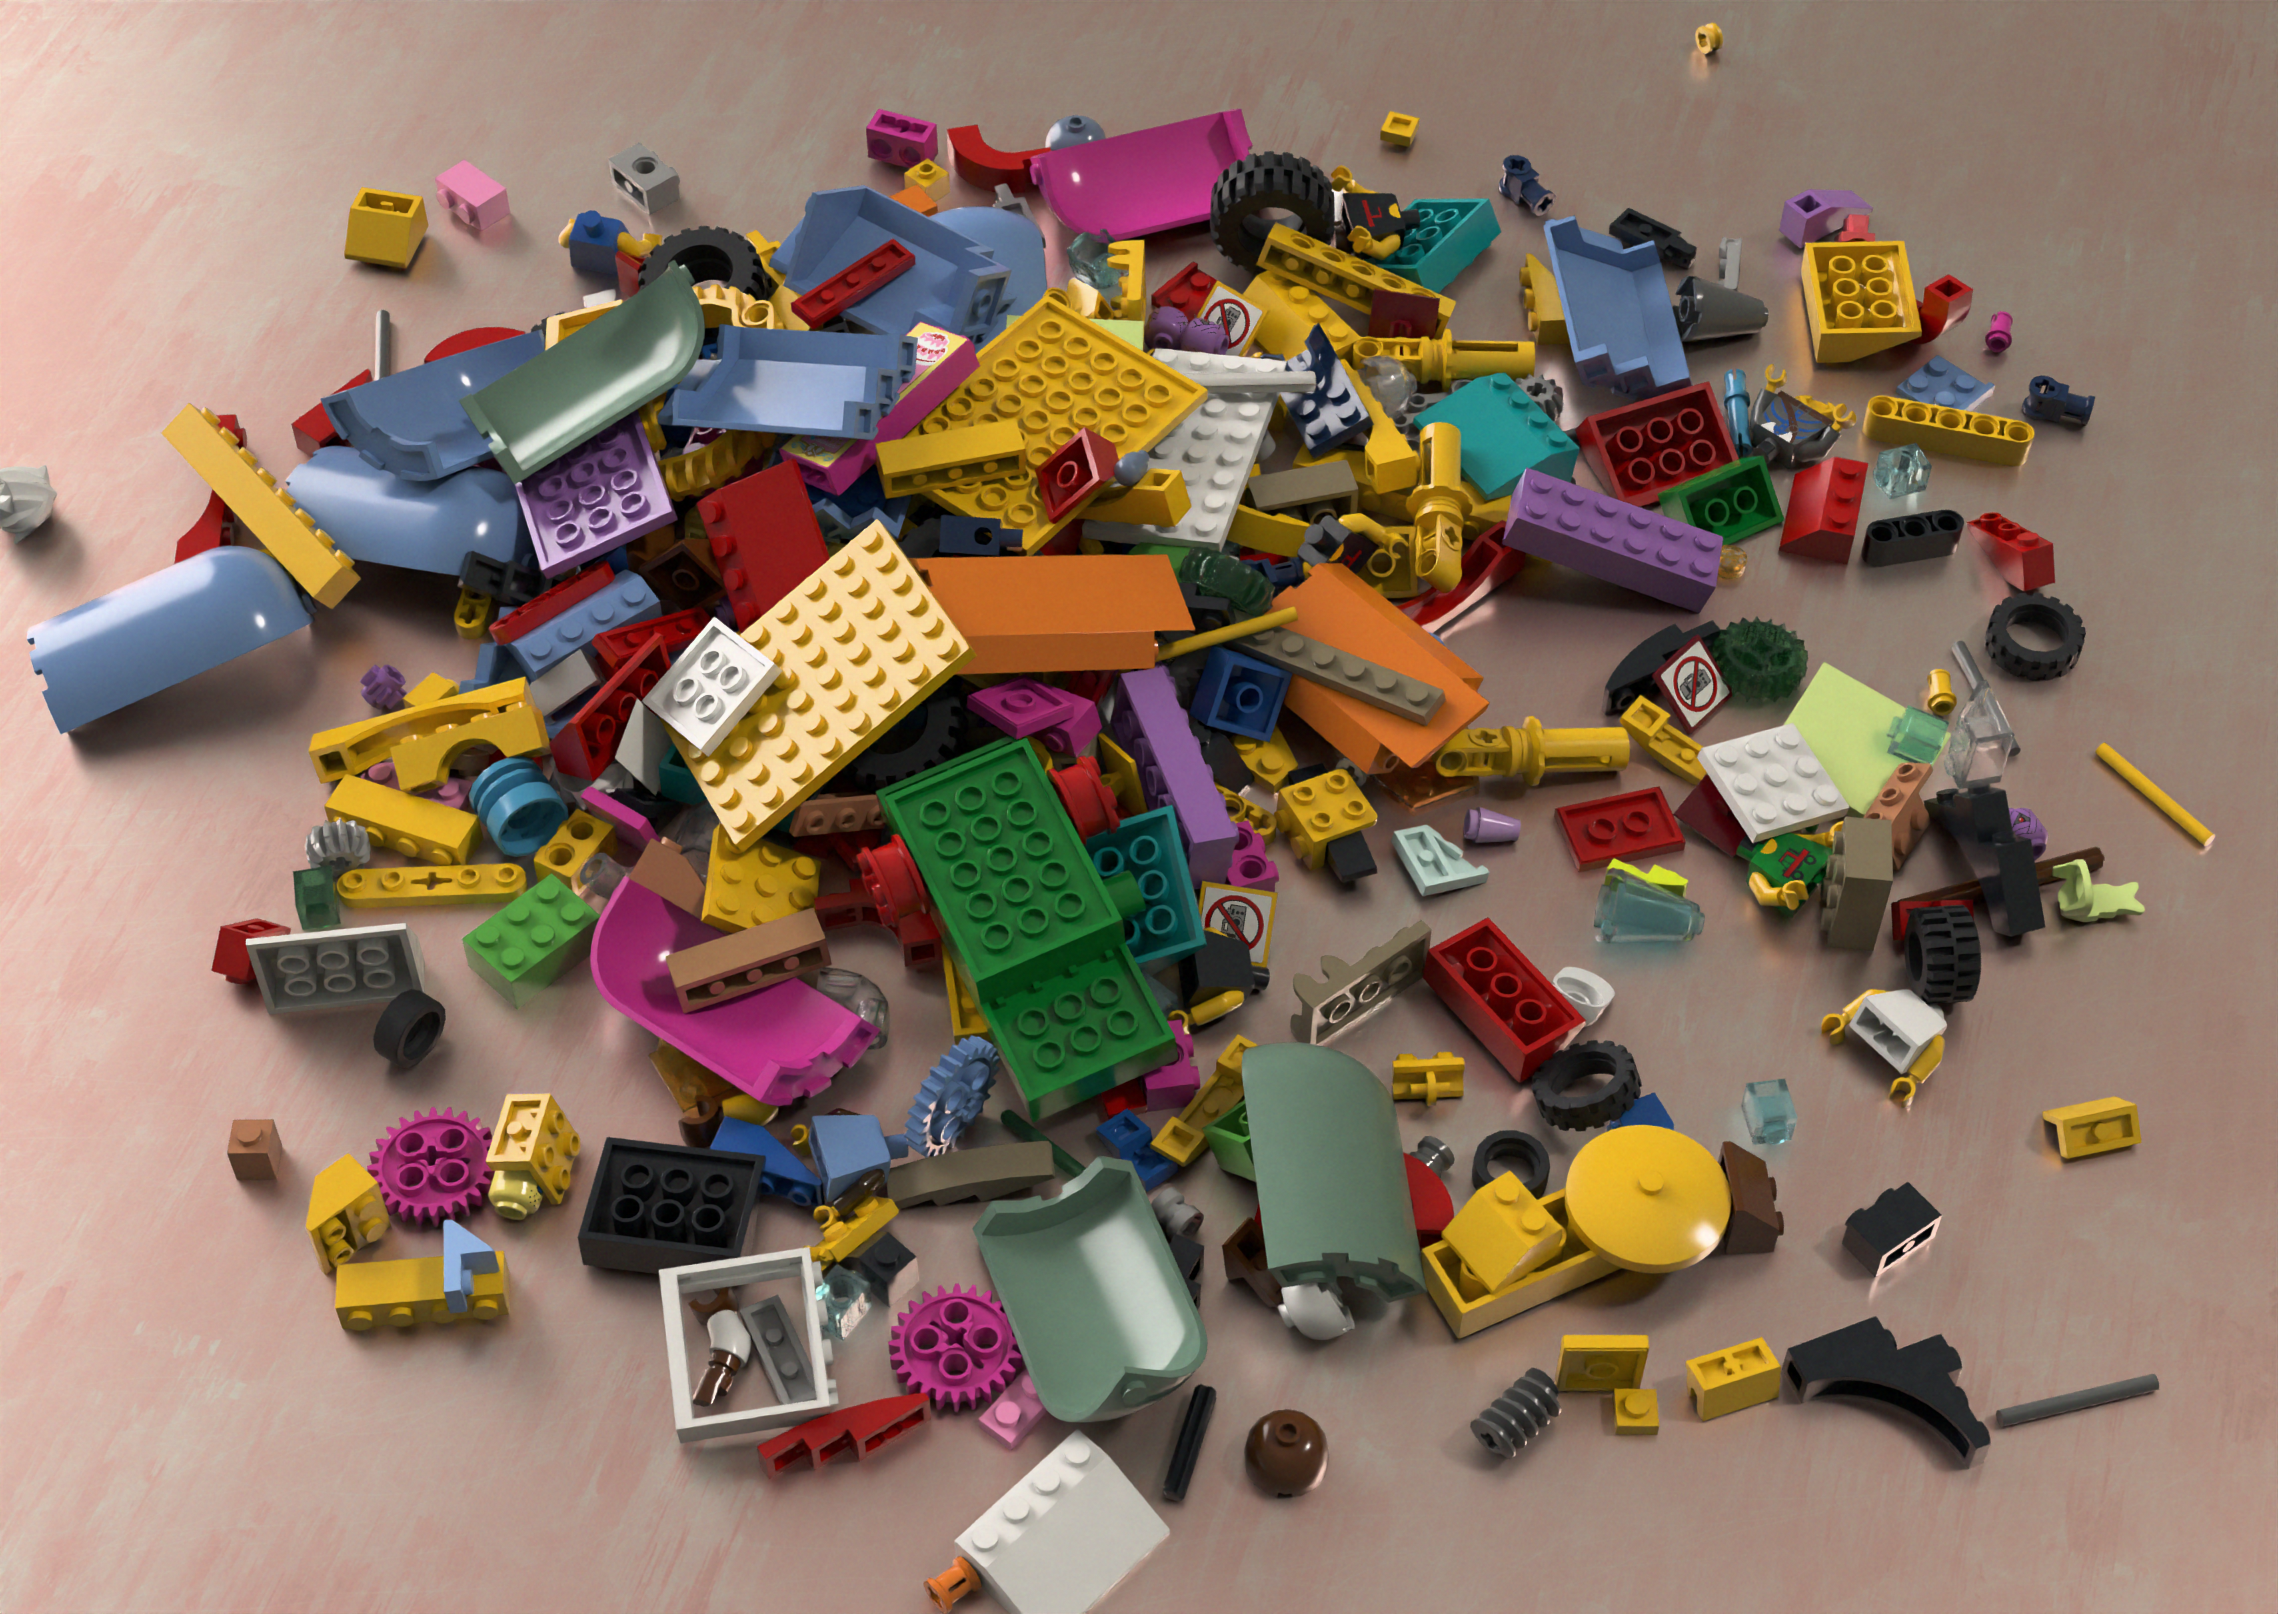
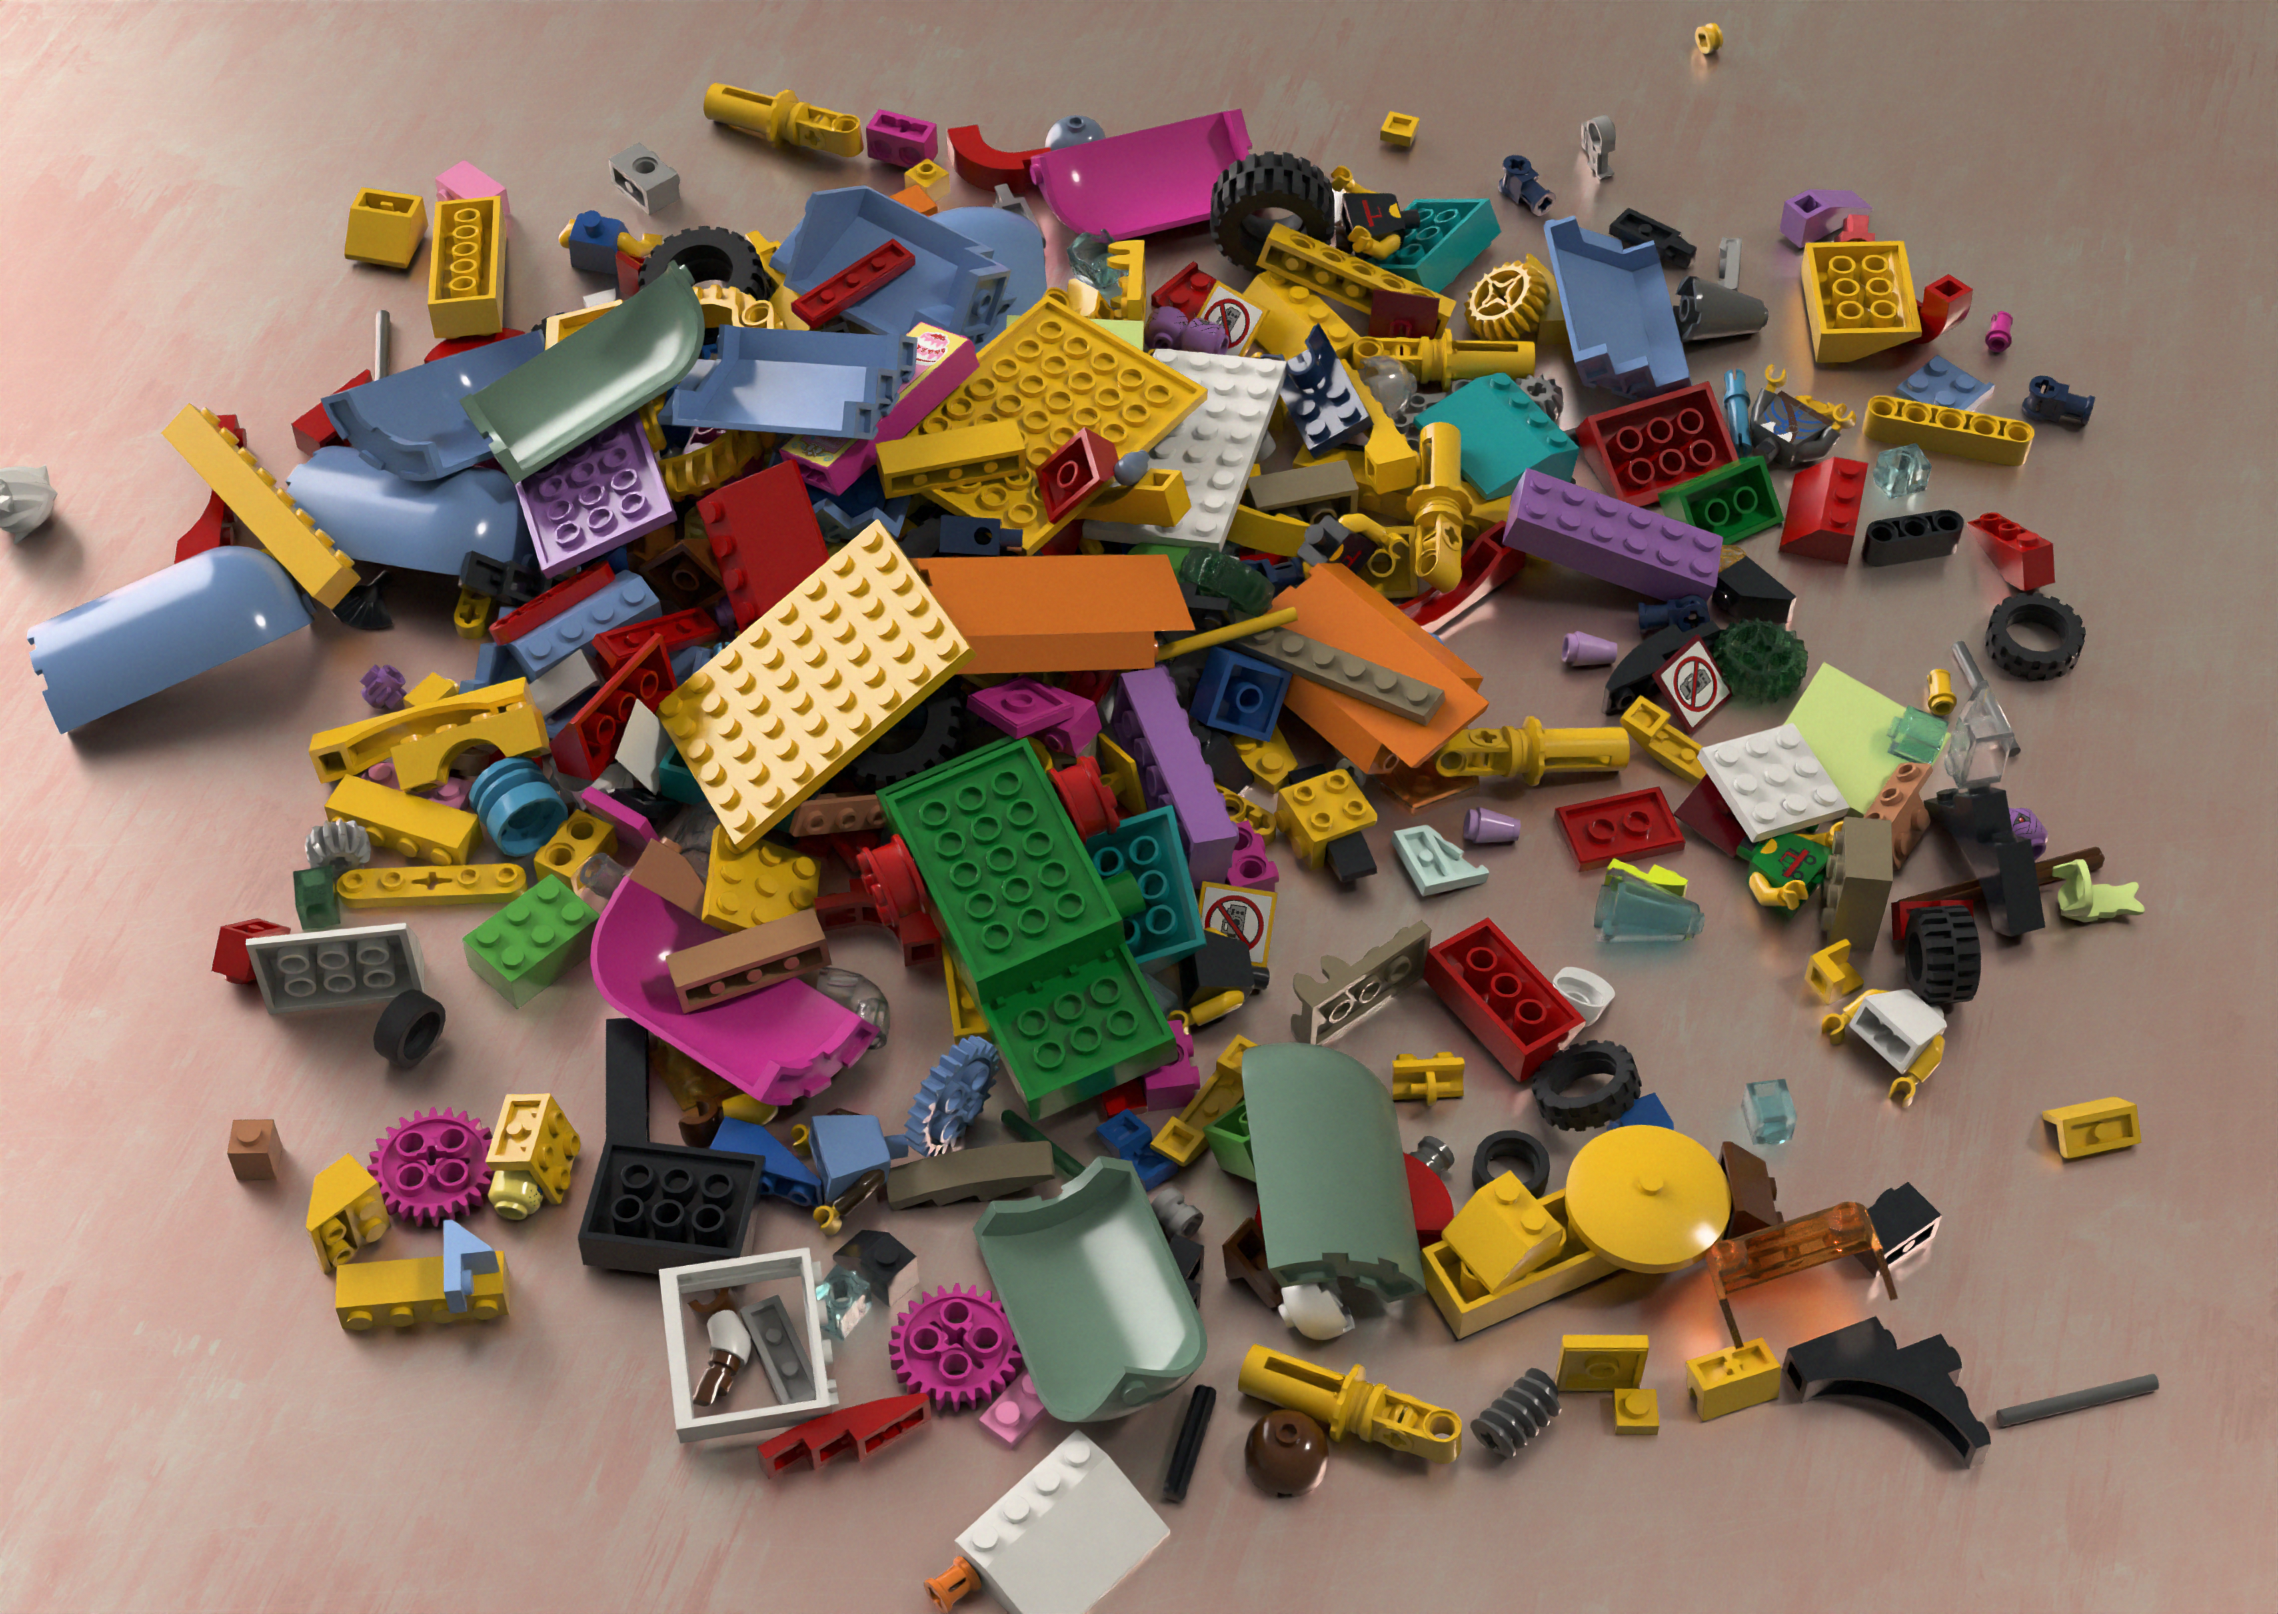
(365, 605): none -> black hand
(467, 267): none -> yellow brick
(627, 1080): none -> black beam
(711, 686): white plate -> none
(785, 119): none -> yellow piece
(846, 1236): yellow hinge -> none
(1256, 382): white axle -> none
(1352, 1404): none -> yellow piece
(1507, 302): none -> yellow gear
(1587, 650): none -> lavender cone
(1598, 140): none -> light grey piece
(1674, 612): none -> dark blue connector
(1751, 592): none -> black slope
(1793, 1248): none -> clear orange windscreen
(1832, 974): none -> yellow panel
(2155, 794): yellow bar -> none

